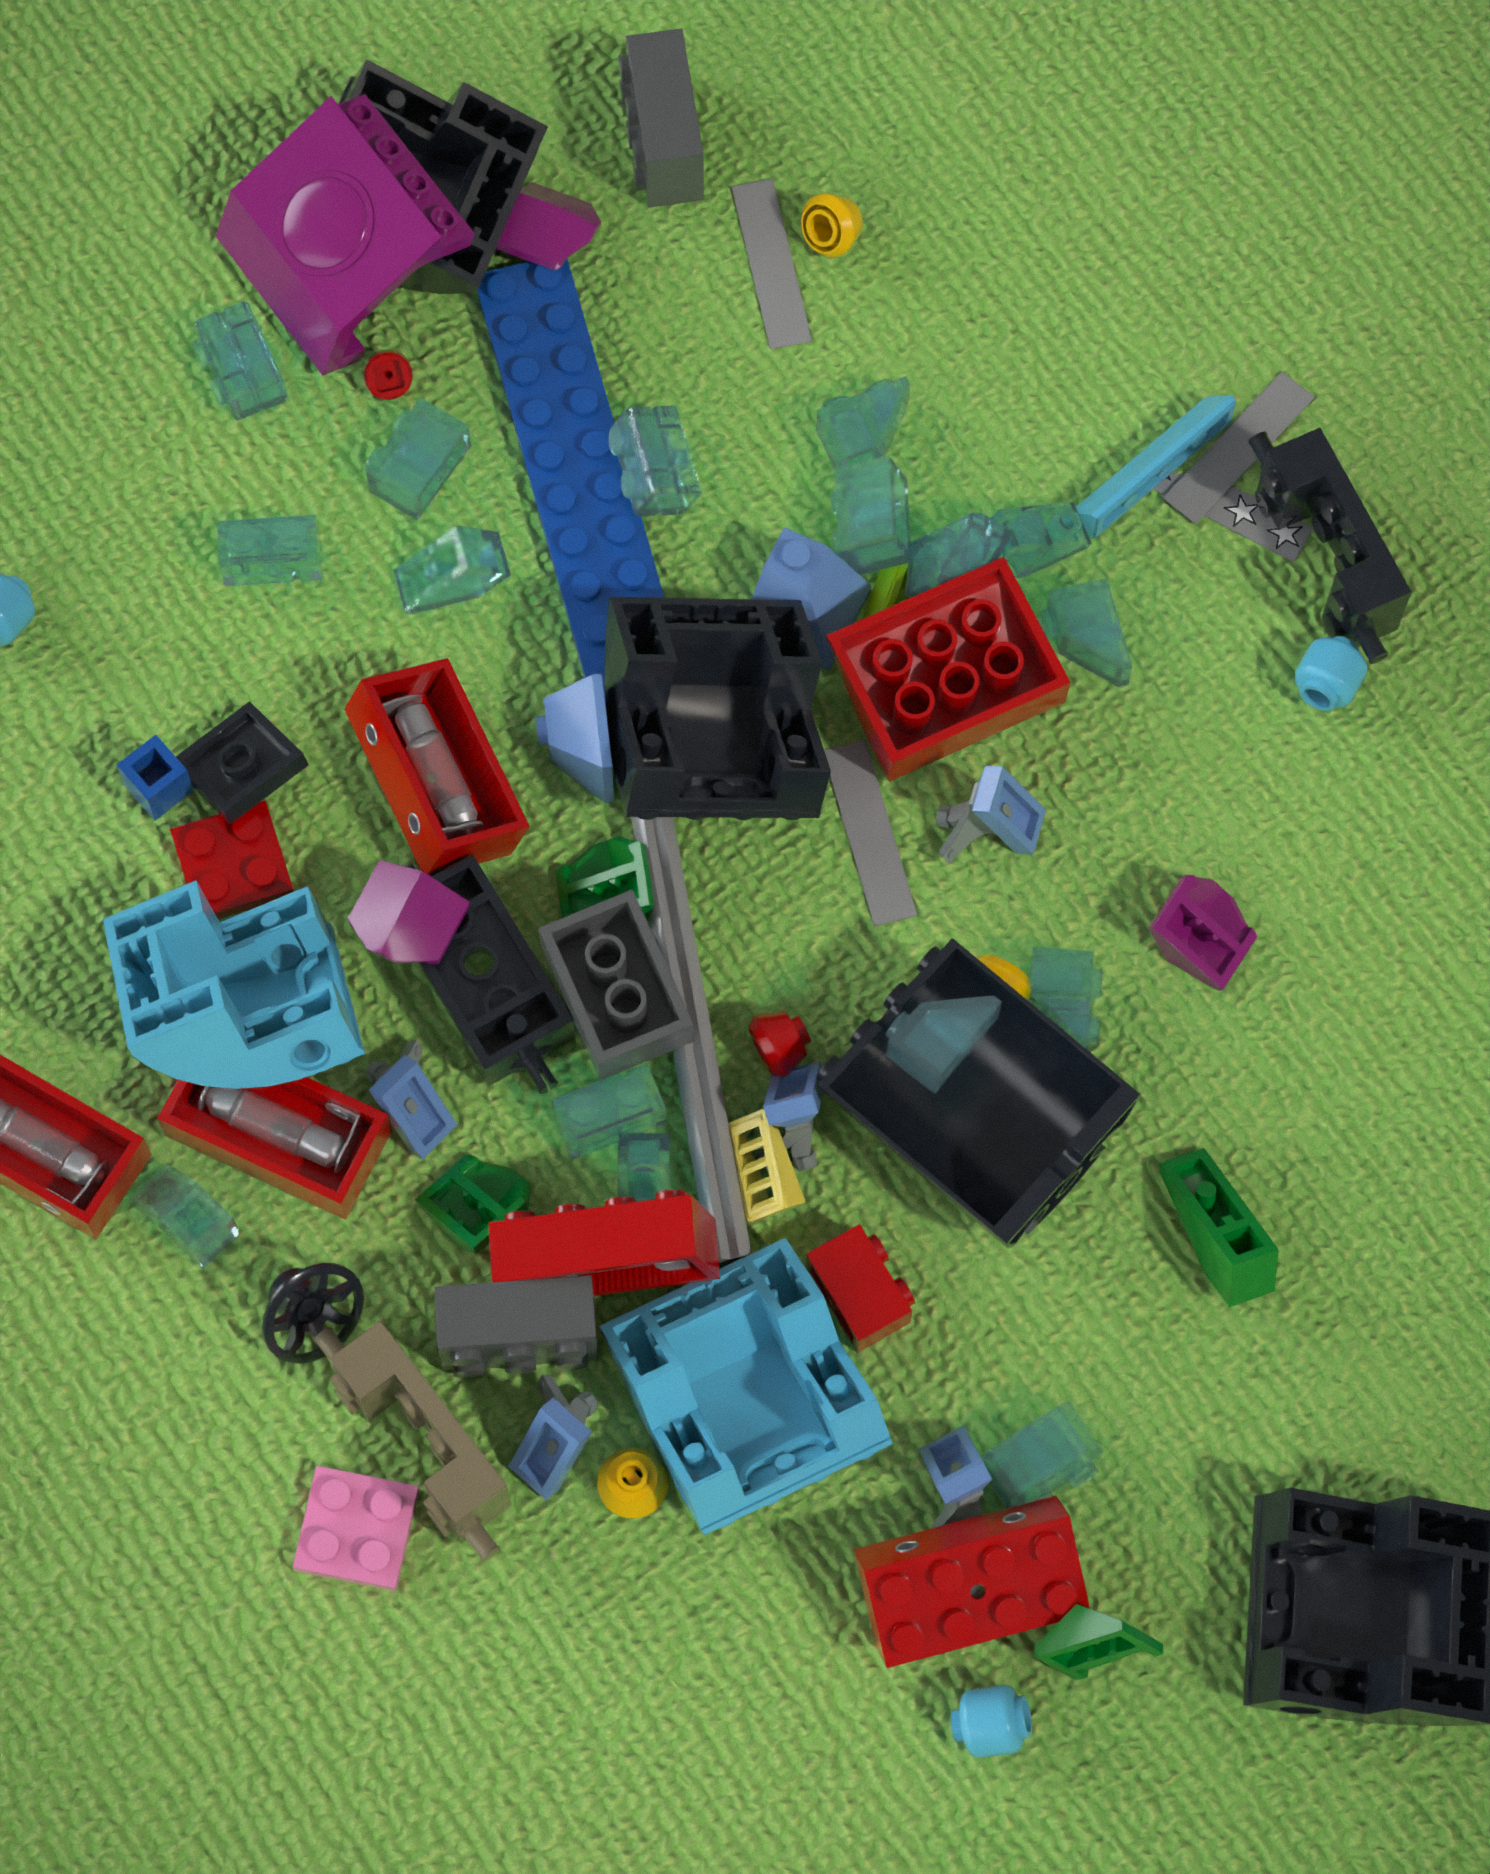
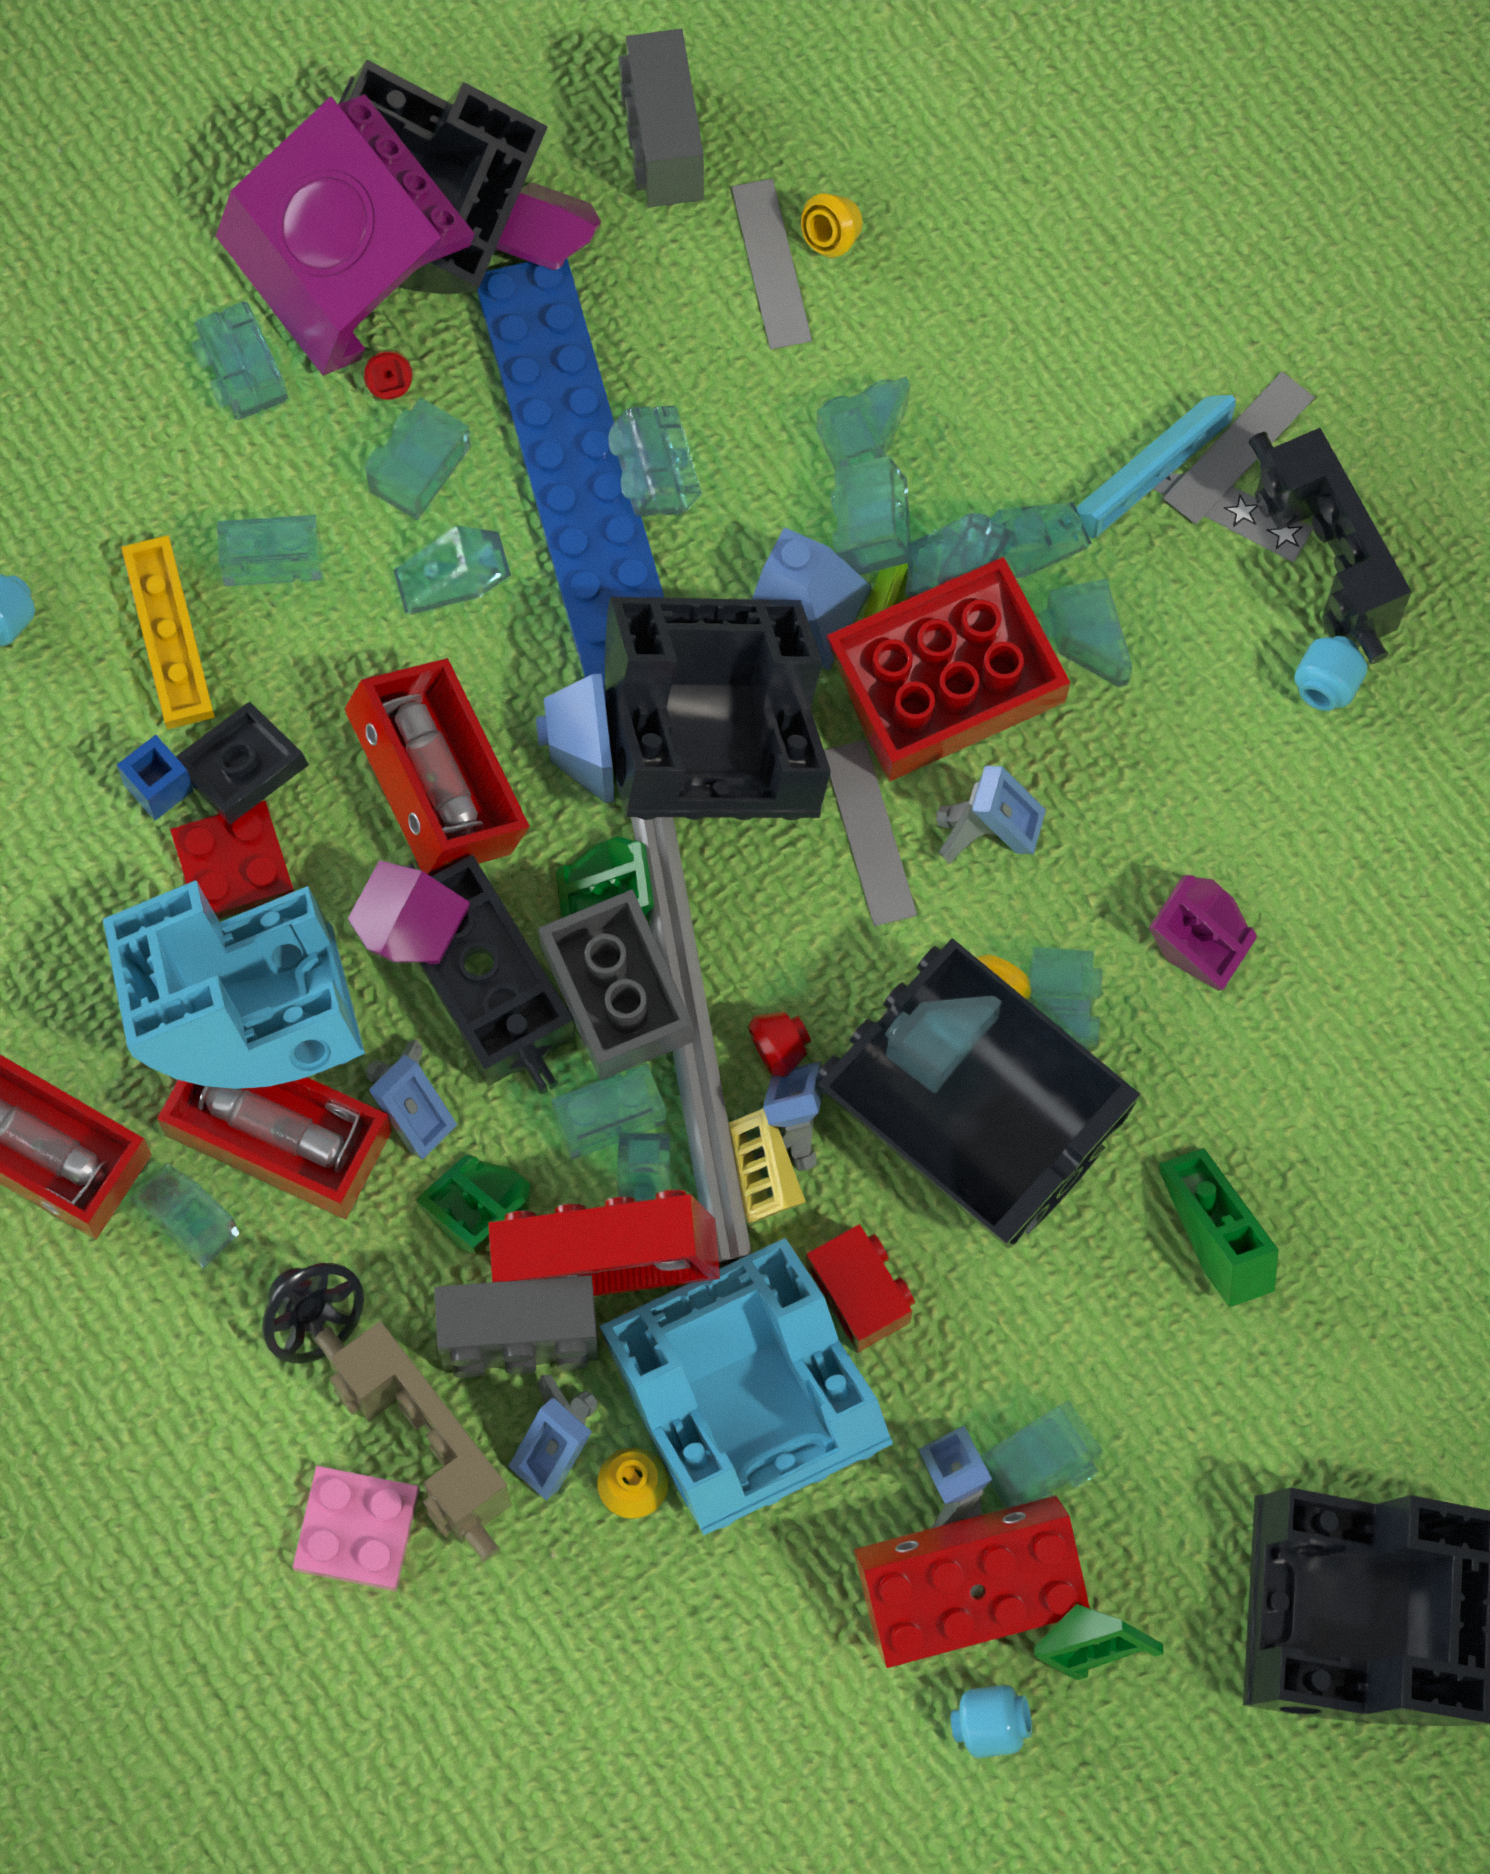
(167, 632): none -> yellow plate

